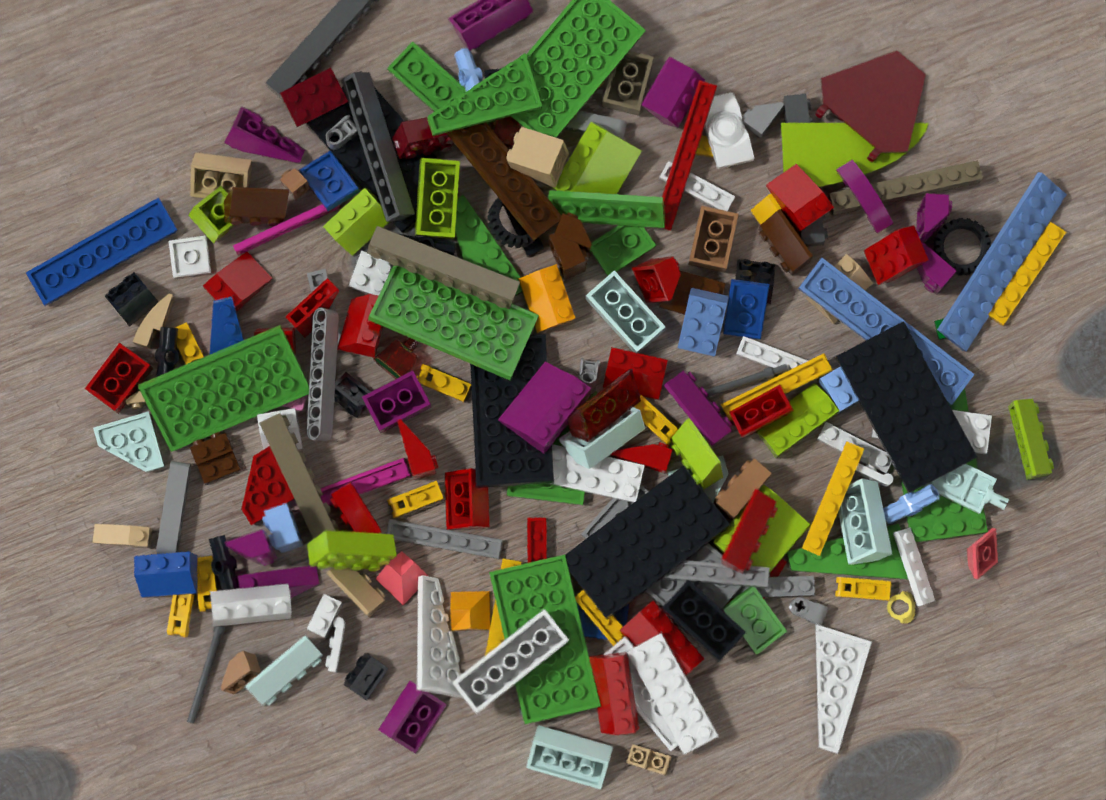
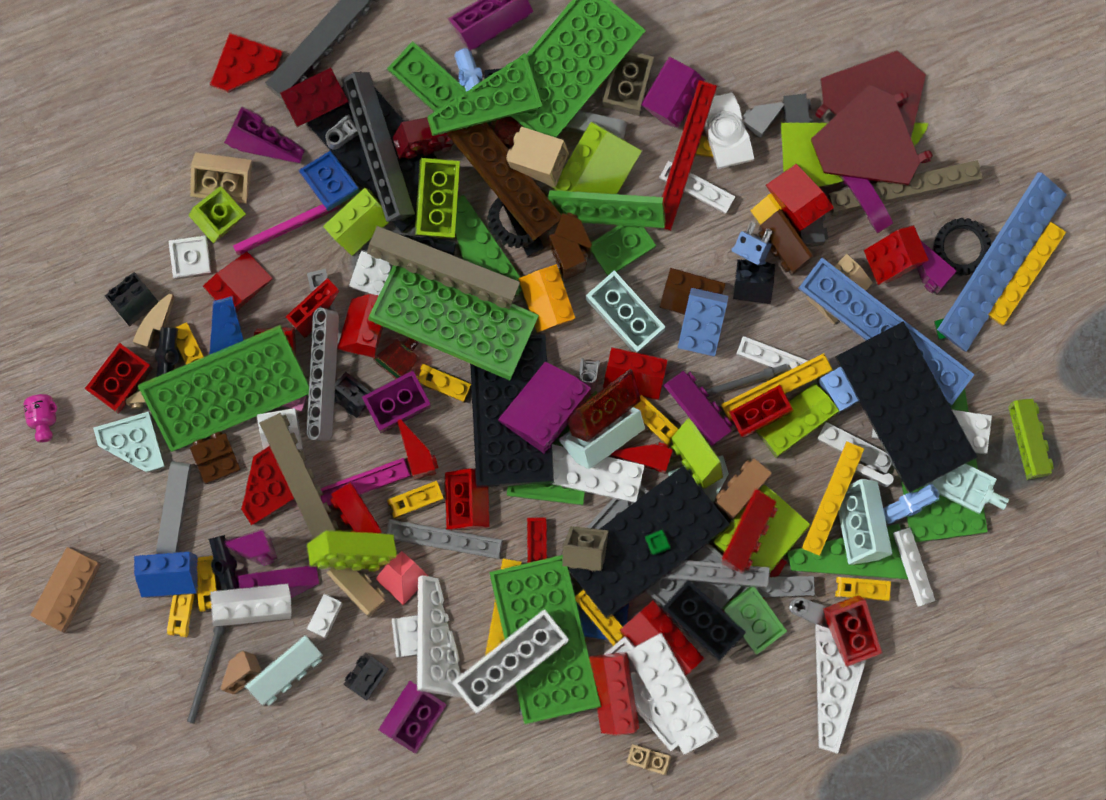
(40, 415): none -> dark pink piece
(65, 590): none -> medium nougat slope
(101, 251): blue plate -> none
(122, 535): tan slope -> none
(243, 63): none -> red plate
(256, 206): reddish brown slope -> none
(283, 527): light blue brick -> none
(295, 183): medium nougat slope -> none
(336, 645): white plate -> none
(405, 636): none -> white plate
(470, 610): light orange slope -> none
(569, 757): light aqua slope -> none
(585, 548): none -> dark tan slope
(657, 278): red slope -> none
(657, 542): none -> green tile
(713, 239): medium nougat brick -> none
(746, 309): blue tile -> none
(751, 246): none -> medium blue piece
(852, 630): none -> red slope
(869, 140): none -> dark red flag
(908, 616): light yellow piece -> none
(932, 214): magenta slope -> none
(983, 554): coral slope -> none

